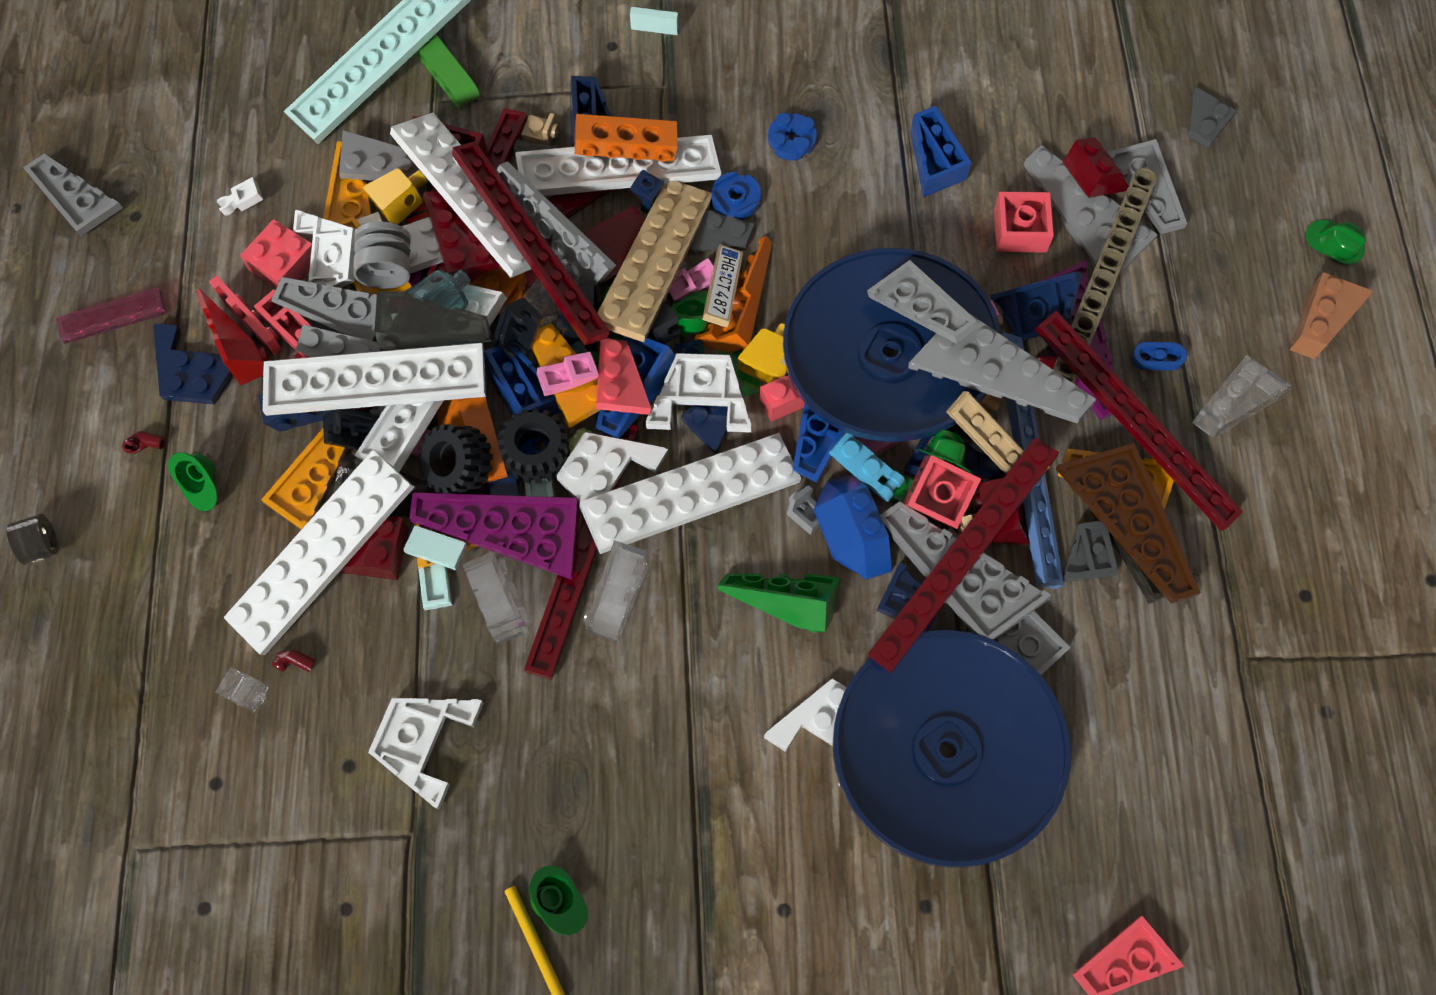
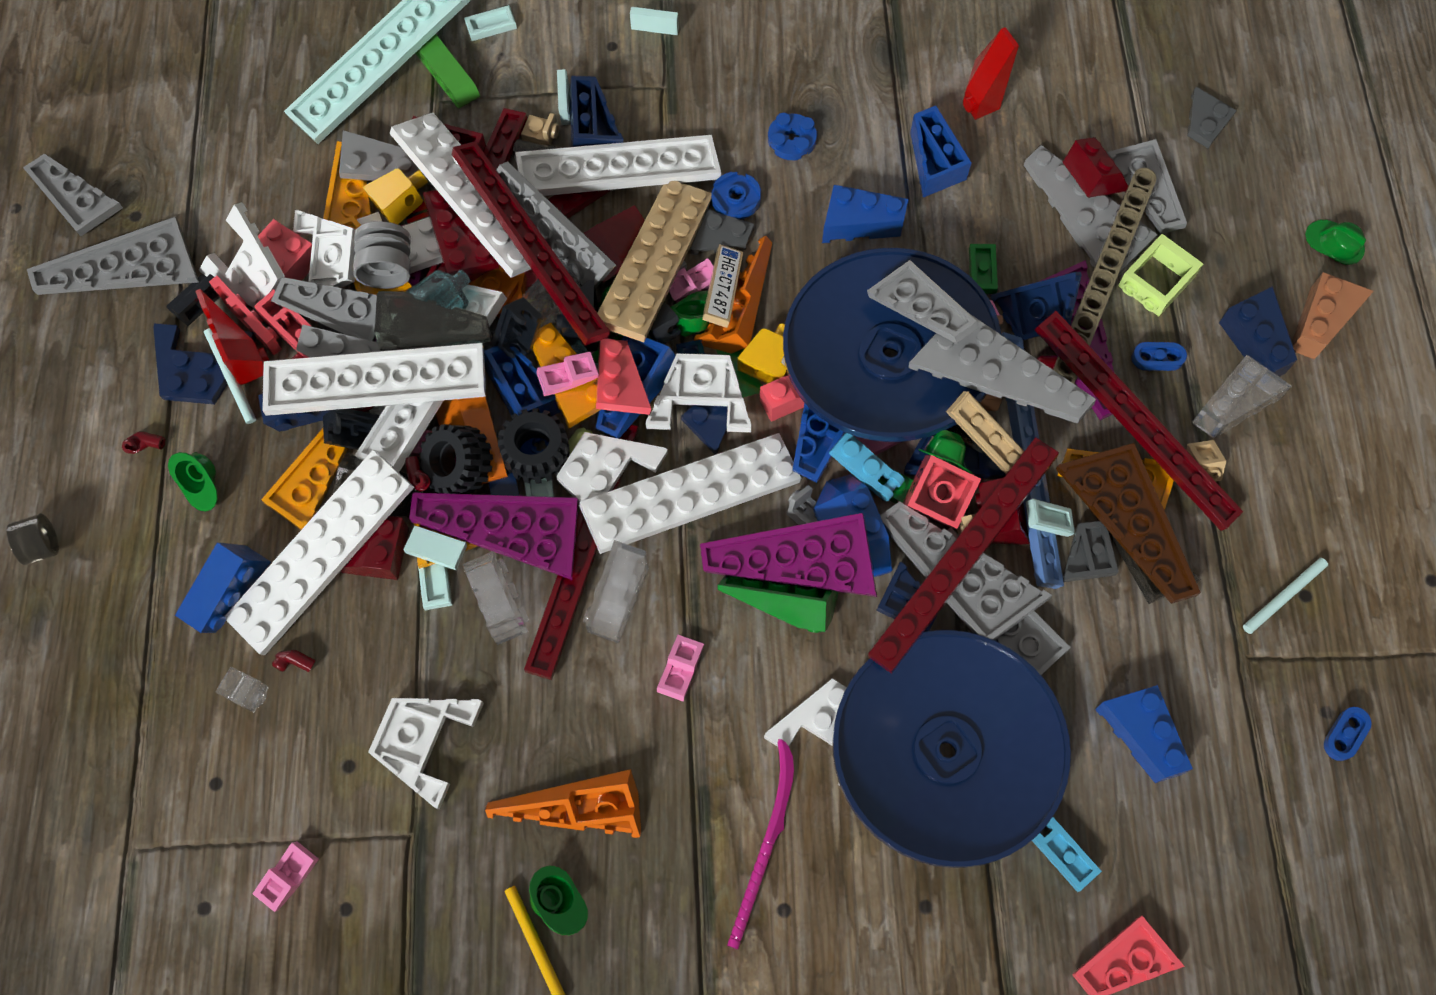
(111, 315): clear pink plate -> none
(137, 259): none -> light grey wing
(186, 304): none -> black panel
(220, 585): none -> blue wedge
(233, 384): none -> light aqua bar
(242, 197): white plate -> none
(253, 269): none -> white wing
(286, 876): none -> bright pink slope
(415, 475): none -> dark red arm
(490, 23): none -> light aqua tile
(563, 97): none -> light aqua tile
(597, 803): none -> orange wedge
(625, 137): orange brick -> none
(648, 188): dark blue bracket -> none
(680, 668): none -> bright pink slope
(774, 828): none -> dark pink piece
(812, 555): none -> magenta wing
(863, 214): none -> blue wedge
(984, 266): none -> green plate
(990, 75): none -> red wedge
(1023, 222): coral brick -> none
(1050, 517): none -> light aqua tile
(1067, 856): none -> medium azure plate
(1148, 731): none -> blue wedge
(1171, 256): none -> yellowish green window
(1209, 457): none -> tan bracket
(1260, 331): none -> dark blue wedge
(1285, 595): none -> light aqua bar
(1347, 736): none -> blue plate

